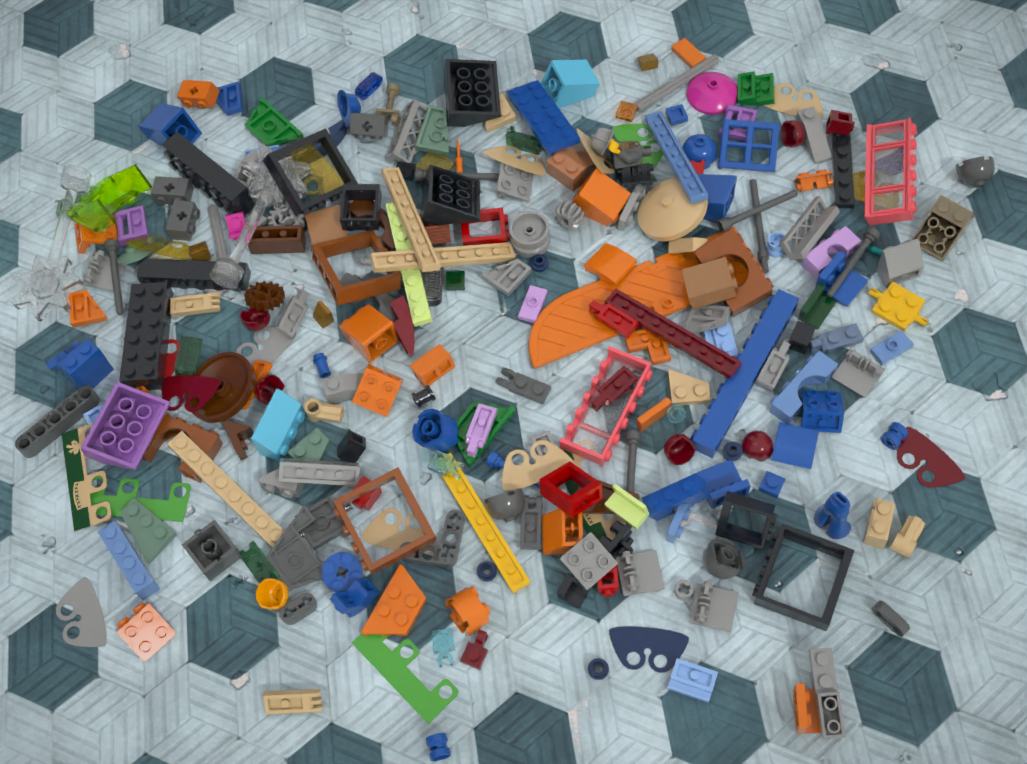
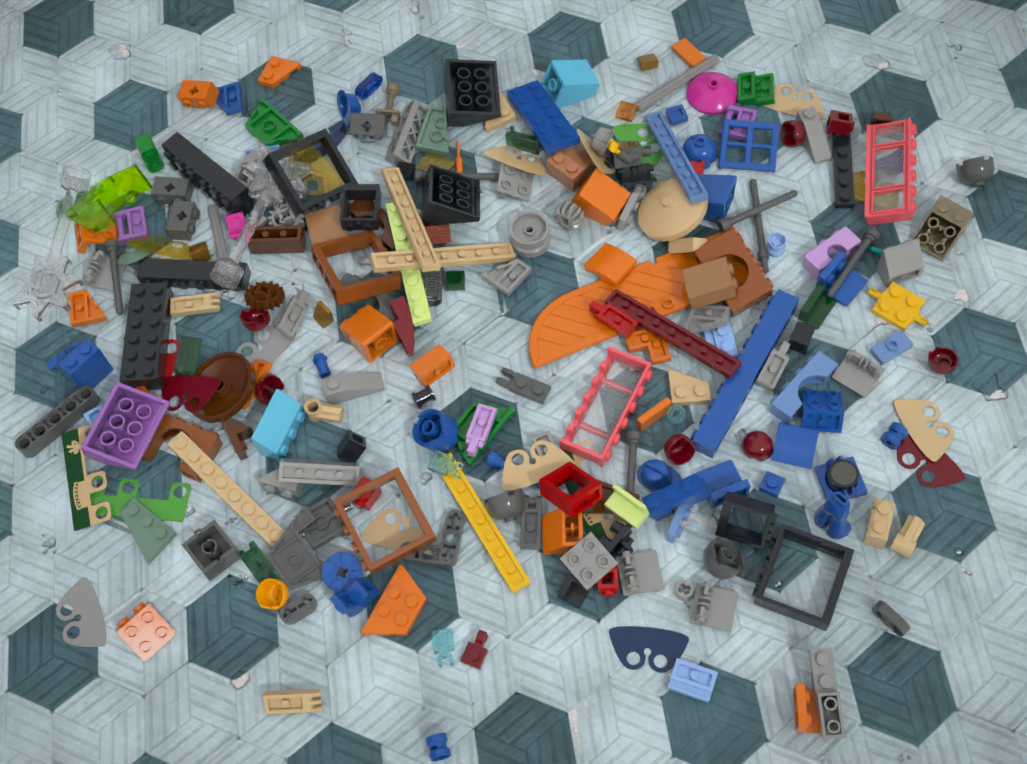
(128, 560): medium blue arch -> none
(149, 153): none -> green brick
(166, 121): blue slope -> none
(276, 71): none -> orange wing
(310, 447): sand green wing -> none
(377, 390): orange bracket -> none
(394, 670): bright green piece -> none
(468, 611): orange brick -> none
(484, 566): dark blue plate -> none
(485, 216): red window -> none
(532, 304): lavender plate -> none
(539, 267): dark blue plate -> none
(598, 663): dark blue plate -> none
(614, 388): dark red hinge -> none
(656, 475): none -> blue piece
(732, 456): dark blue plate -> none
(806, 181): orange hinge -> none
(809, 233): light grey fence -> none
(837, 339): sand blue hinge -> none
(841, 477): none -> piece
(880, 117): none -> reddish brown slope
(911, 414): none -> tan piece
(942, 360): none -> dark red hair

